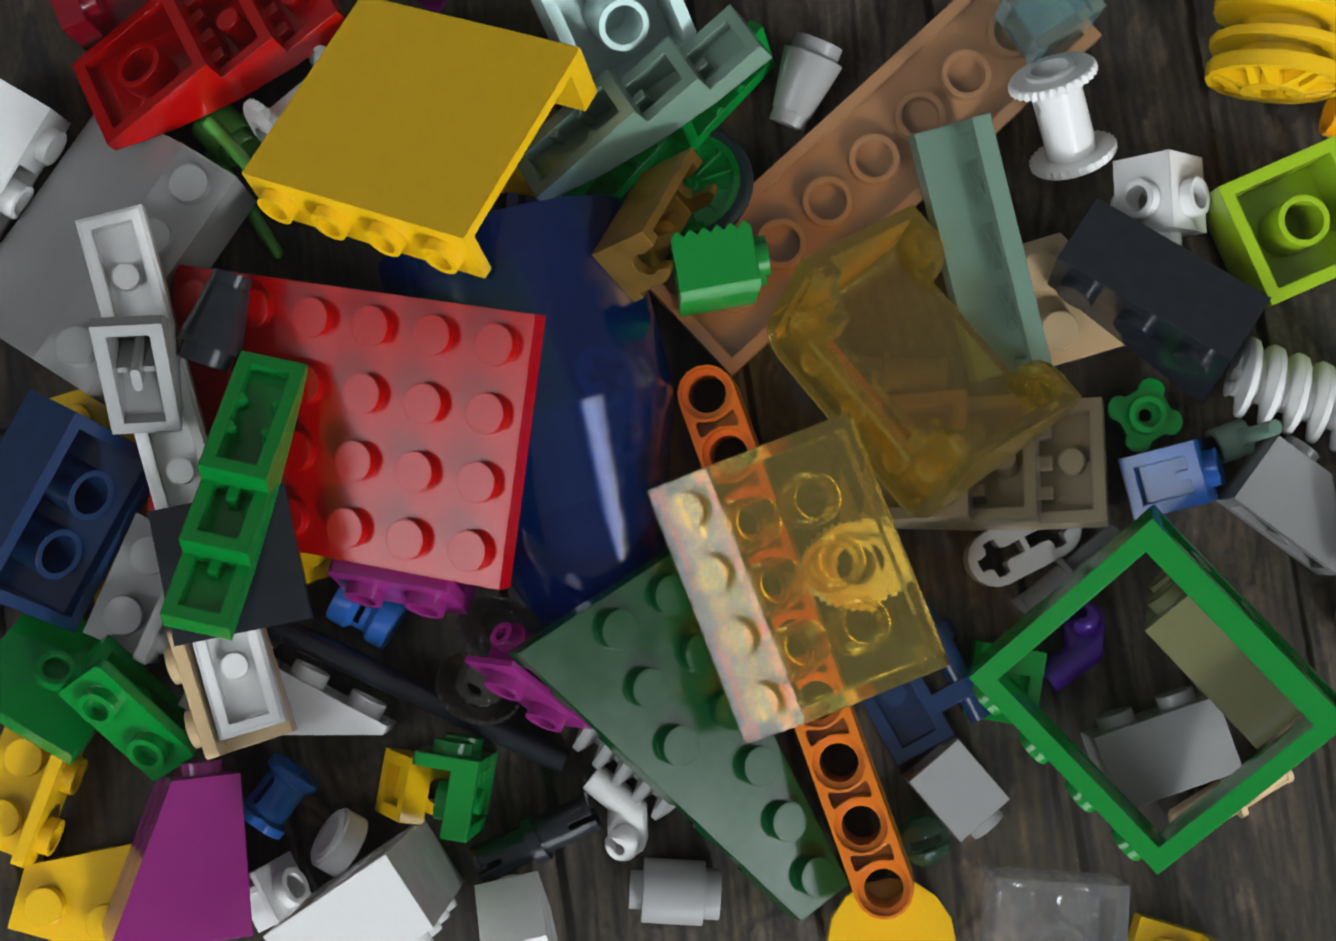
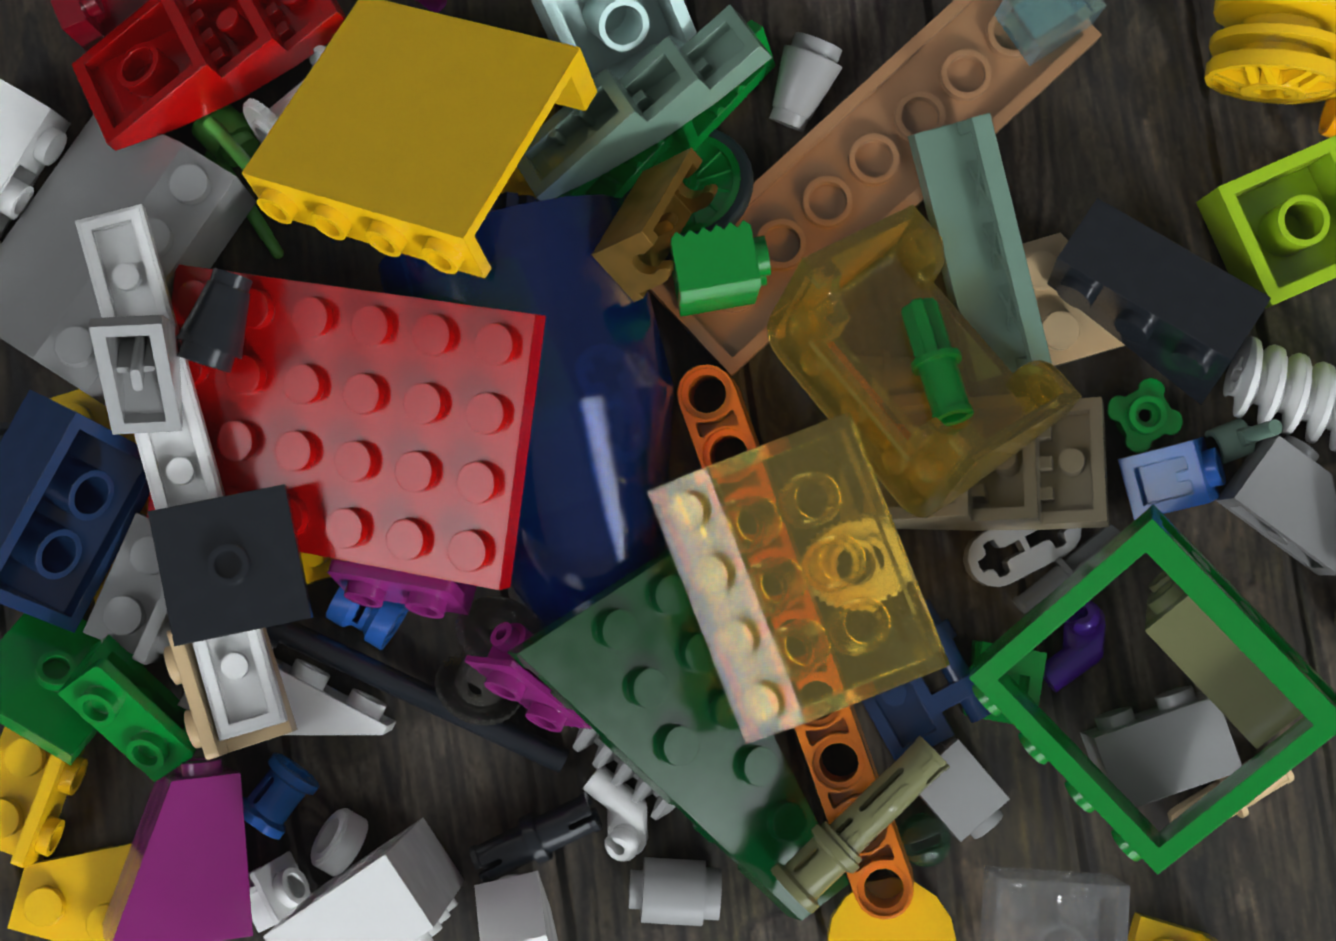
(235, 495): green slope -> none
(405, 787): yellow tile -> none
(466, 796): green bracket -> none
(838, 845): none -> olive pin
(936, 361): none -> green axle
(1063, 116): white hose -> none
(1163, 192): white brick -> none

